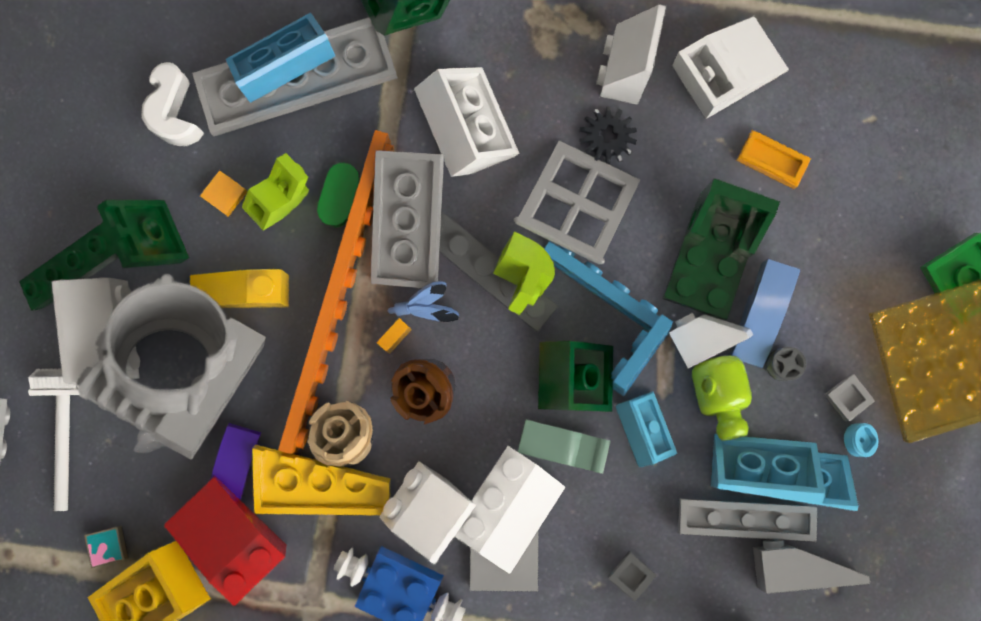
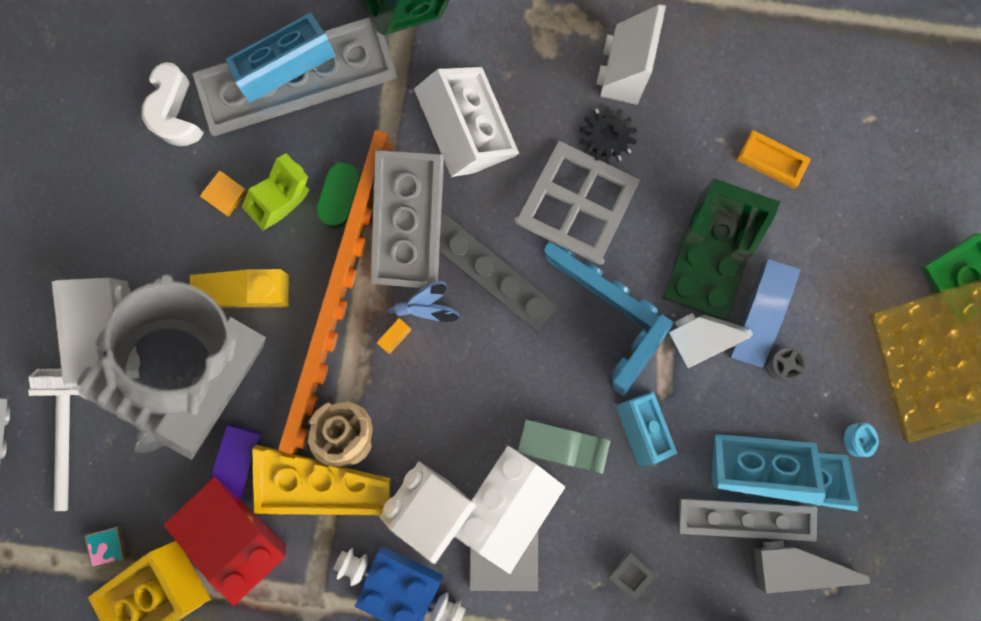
(131, 230): dark green bracket -> none
(423, 390): reddish brown cone -> none
(526, 266): lime brick -> none
(575, 376): dark green slope -> none
(723, 392): lime piece -> none
(728, 65): white slope -> none
(849, 397): light grey plate -> none

